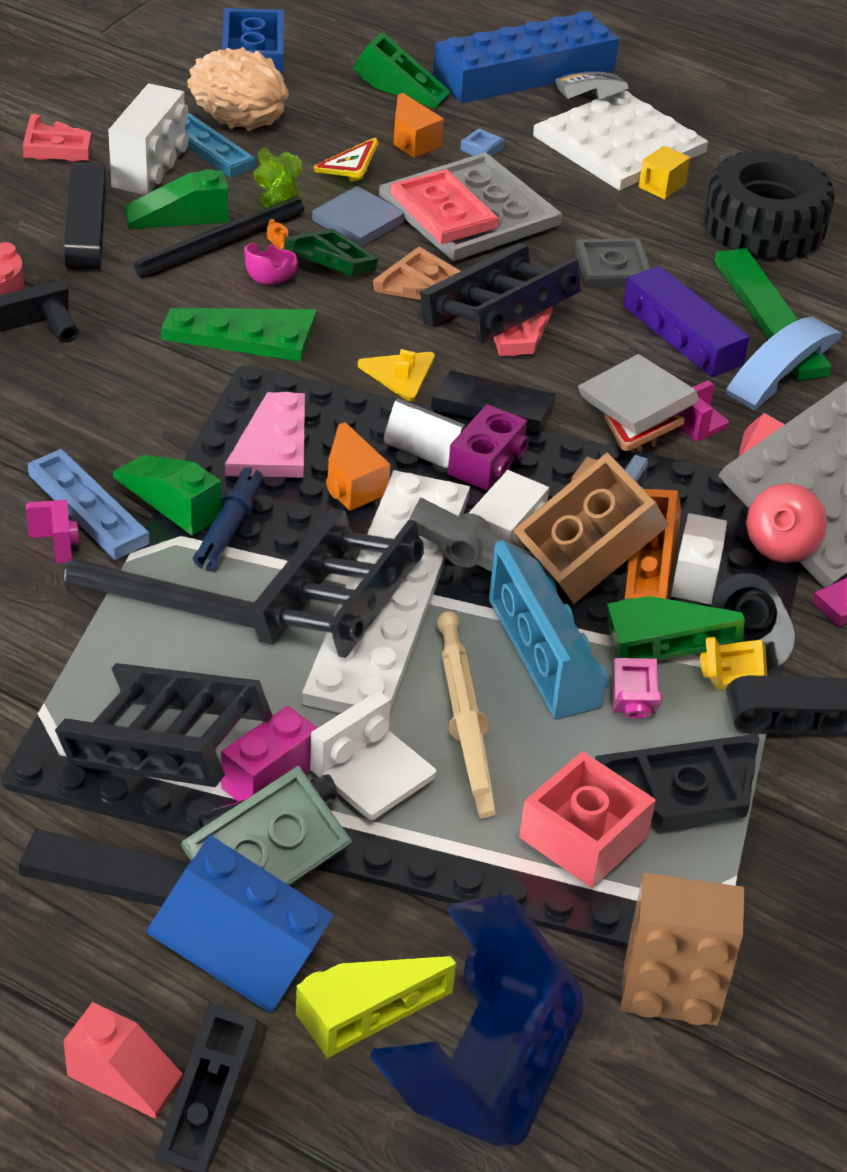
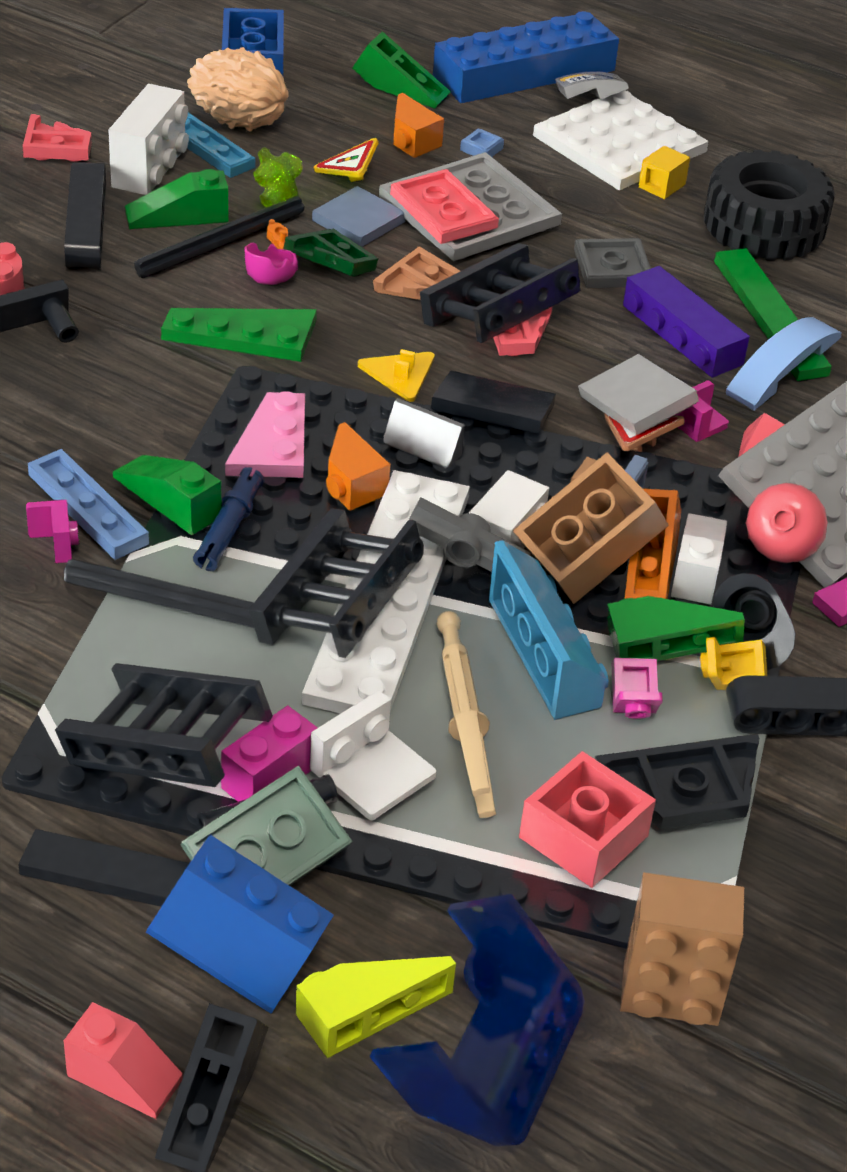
(487, 447): magenta brick -> none

